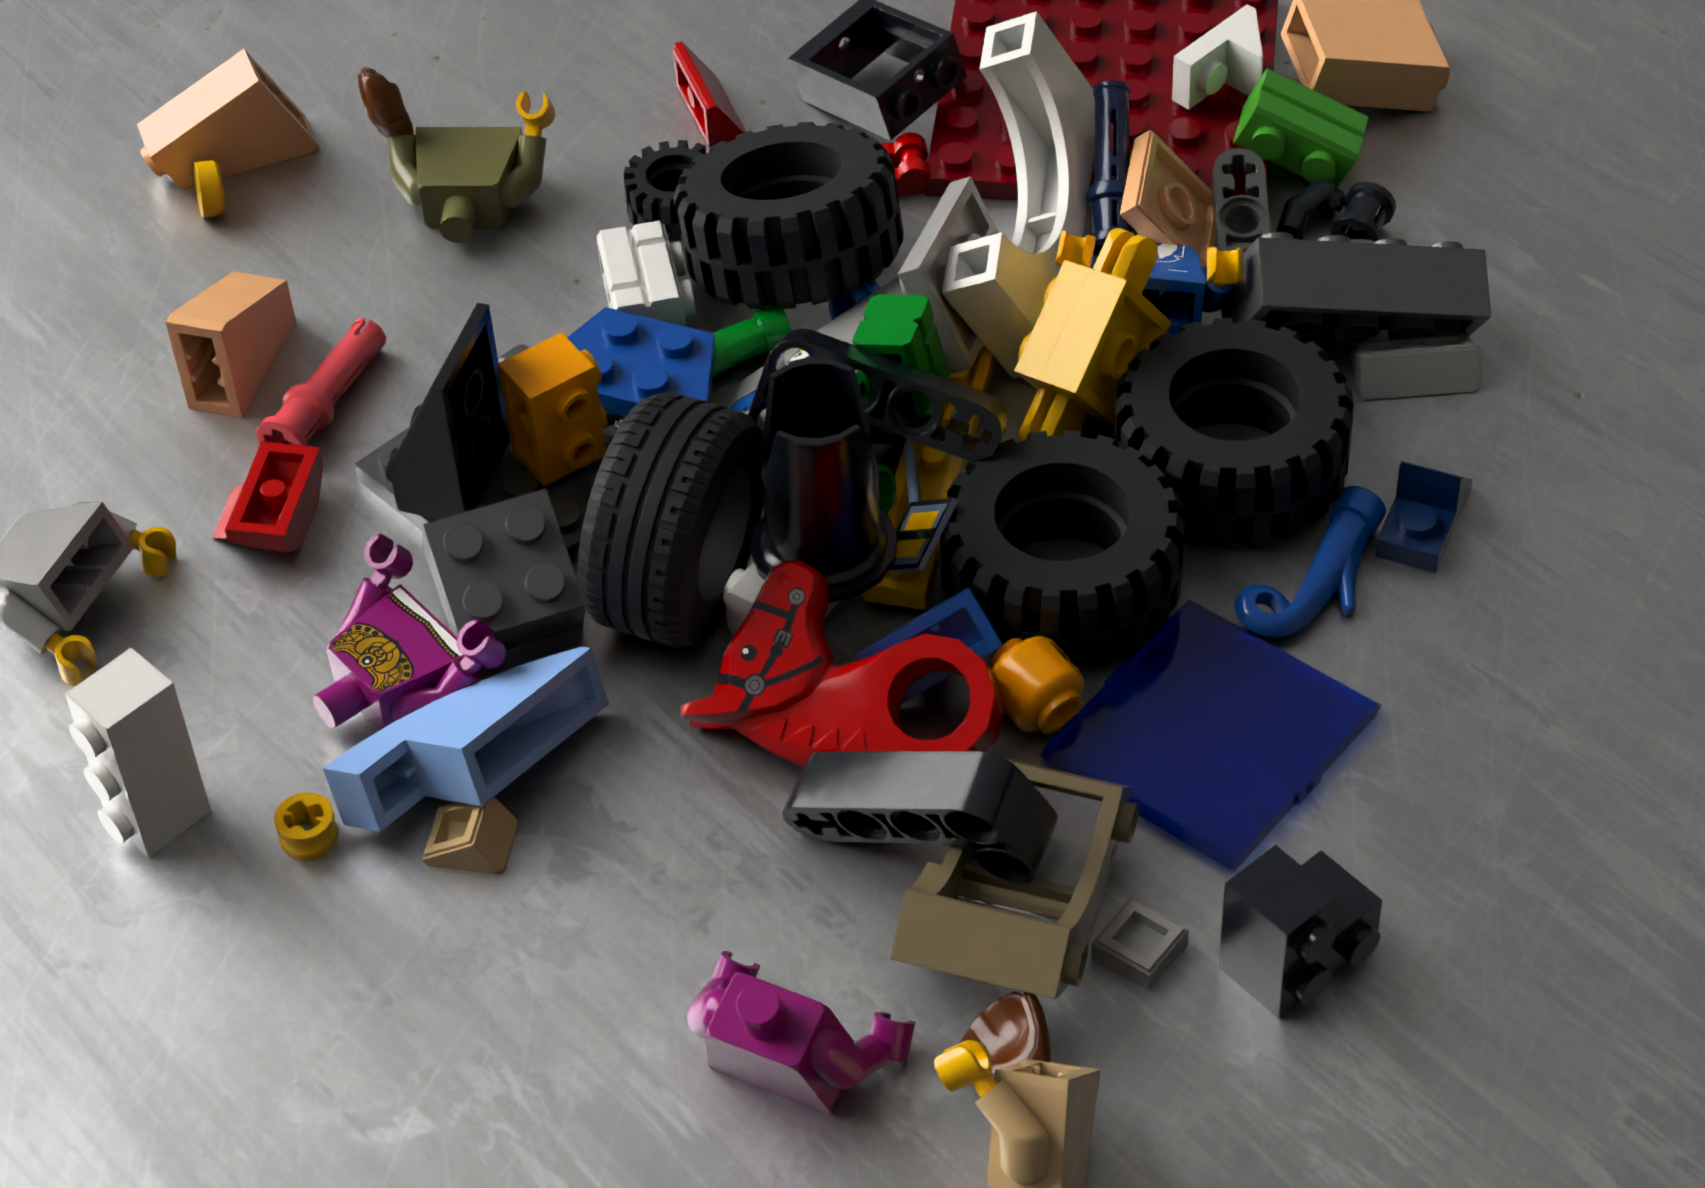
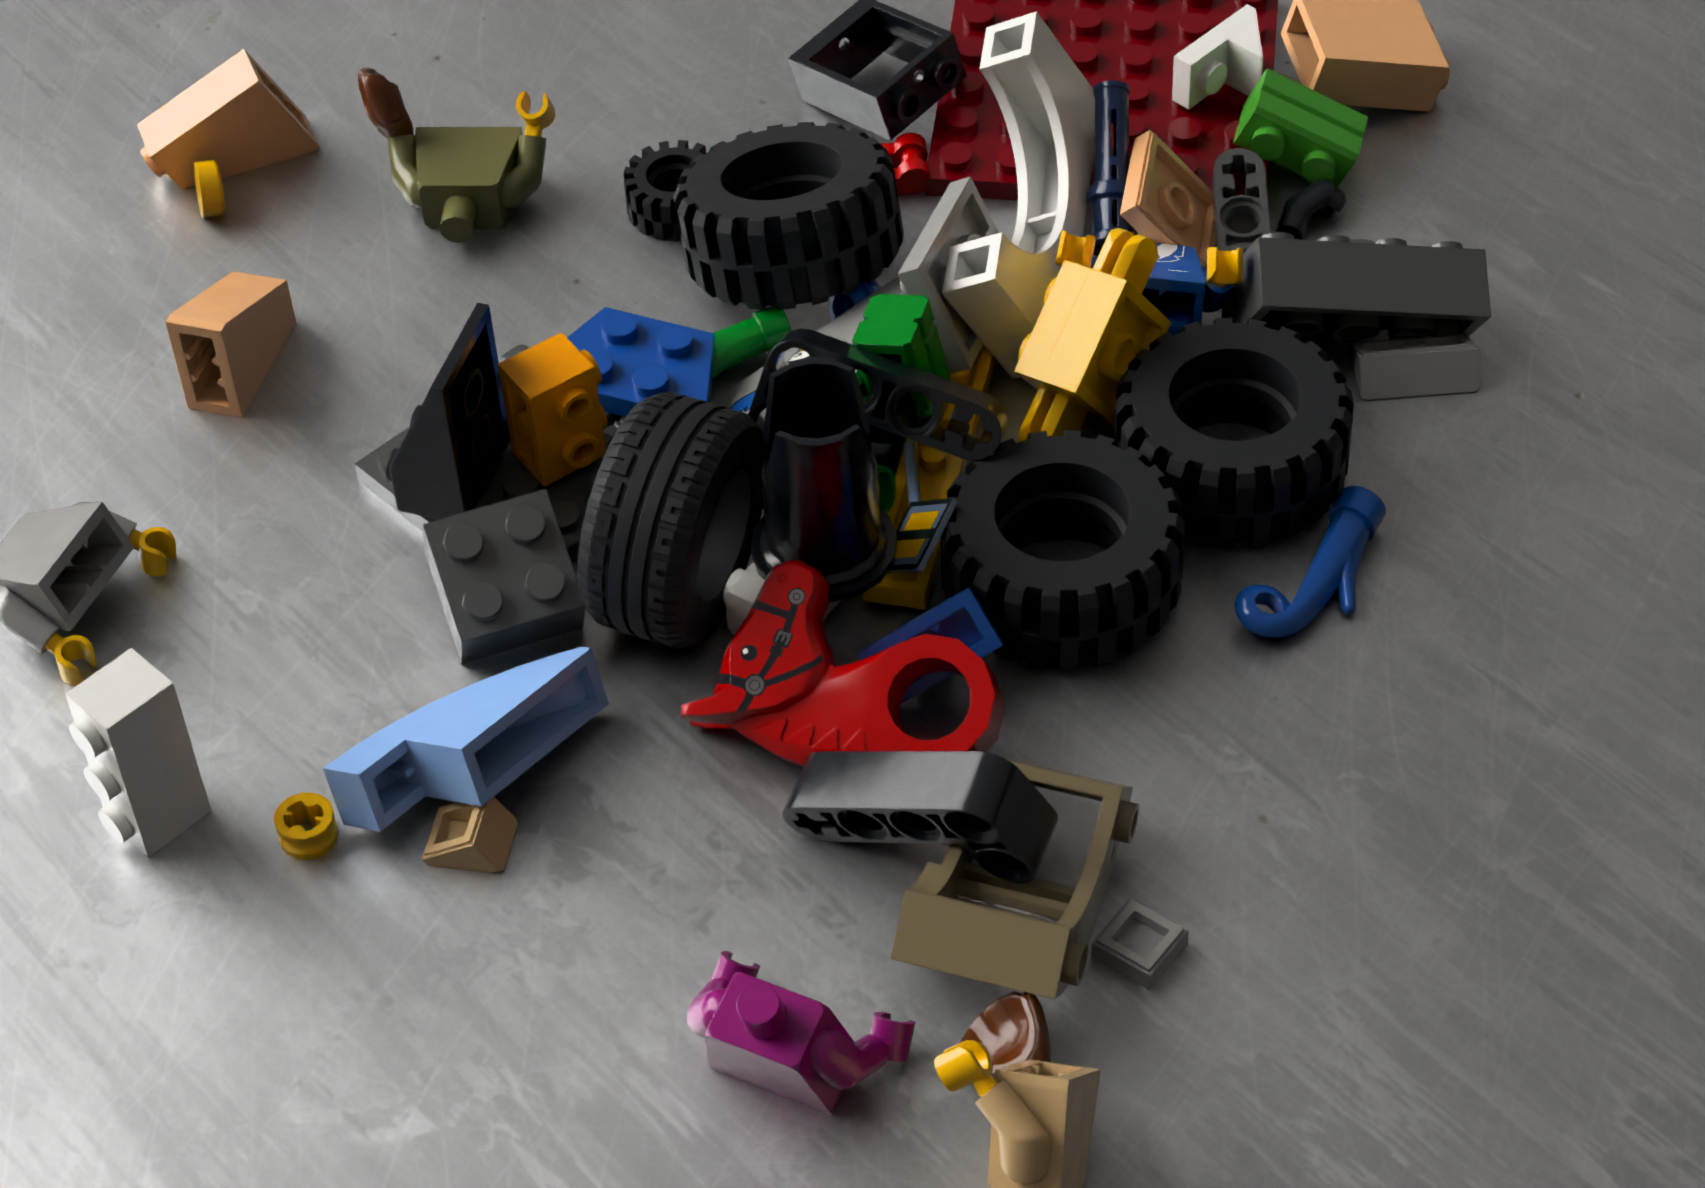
(275, 499): red slope -> none
(310, 404): coral pin -> none
(395, 652): magenta torso -> none
(643, 272): white brick -> none
(705, 98): red slope -> none
(1037, 684): light orange head -> none
(1213, 732): clear blue piece -> none
(1294, 927): black brick -> none
(1361, 209): black bush -> none
(1422, 516): dark blue slope -> none

